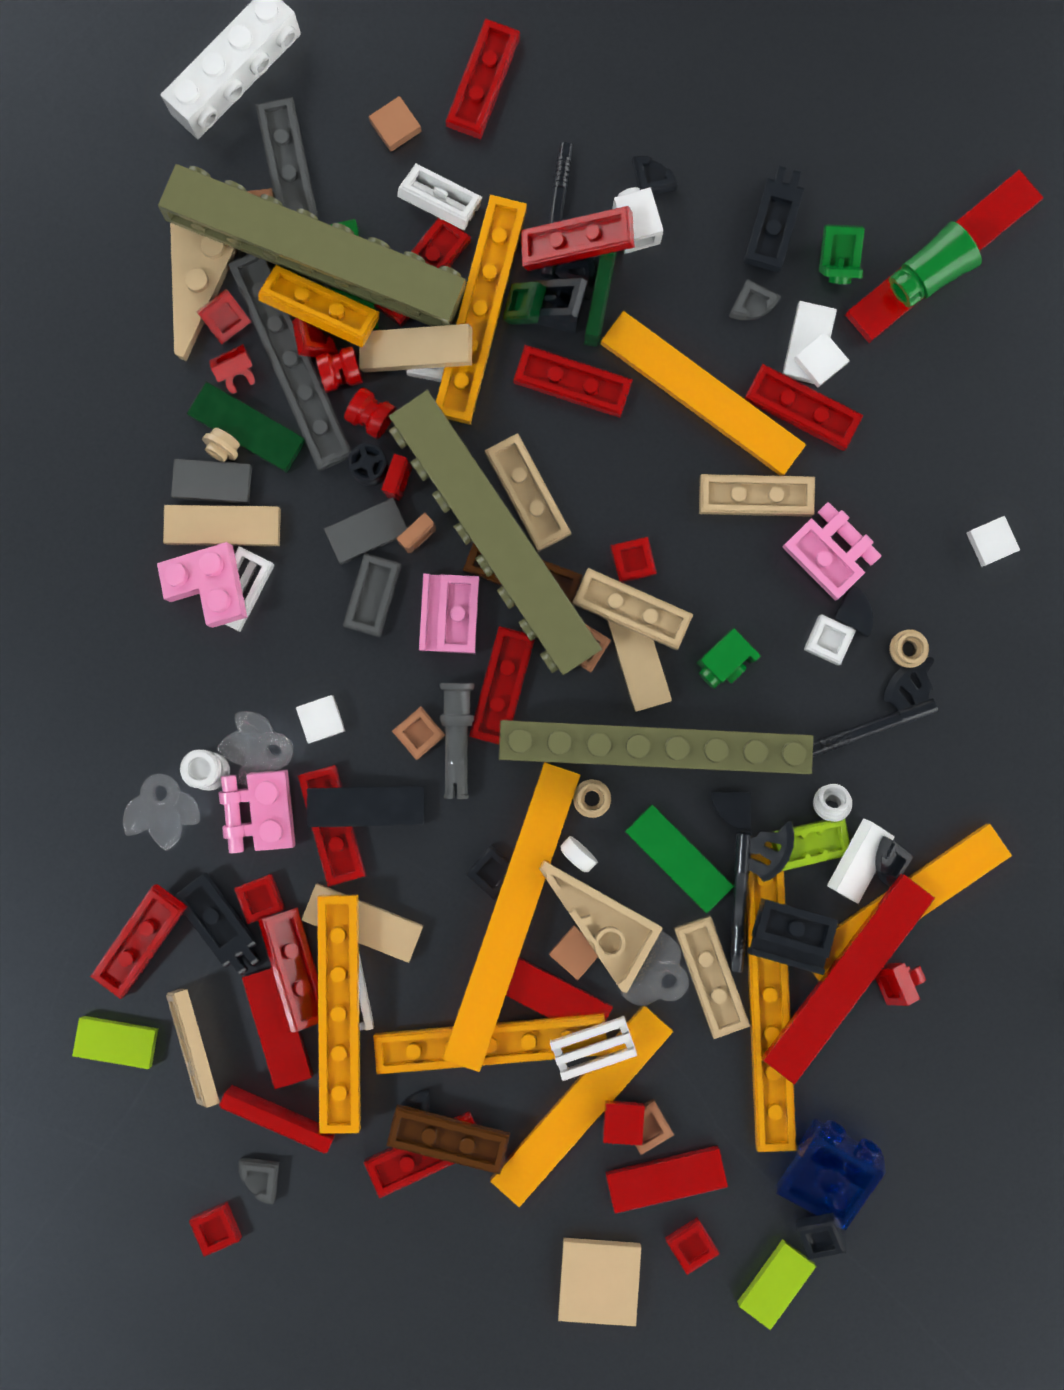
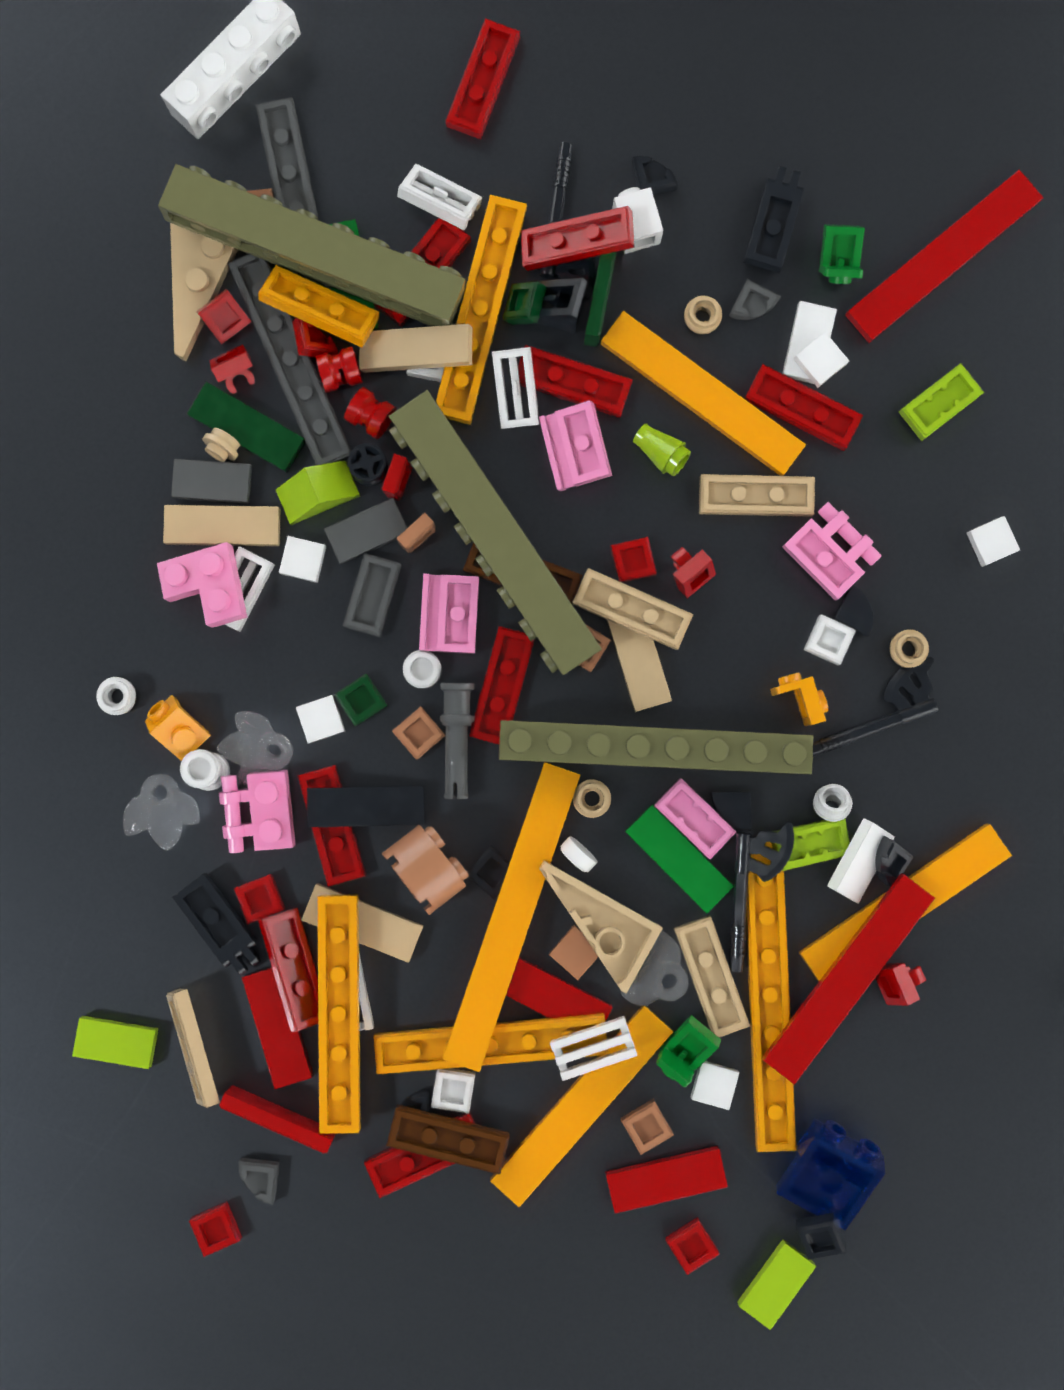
(105, 691): none -> white plate
(138, 941): red tile -> none
(175, 727): none -> light orange bracket
(302, 559): none -> white tile
(317, 490): none -> lime slope
(361, 700): none -> dark green tile
(395, 123): nougat tile -> none
(422, 669): none -> white tile
(426, 868): none -> nougat brick
(453, 1090): none -> white tile
(512, 354): none -> white tile
(527, 492): tan tile -> none
(575, 446): none -> bright pink plate
(599, 1282): tan tile -> none
(623, 1123): red tile -> none
(663, 450): none -> lime cone
(687, 1050): none -> green bracket
(692, 572): none -> red tile
(695, 818): none -> bright pink plate
(706, 304): none -> tan plate
(715, 1085): none -> white tile
(726, 659): green brick -> none
(792, 936): black plate -> none
(809, 700): none -> light orange bracket
(936, 265): green plant -> none
(941, 402): none -> lime plate

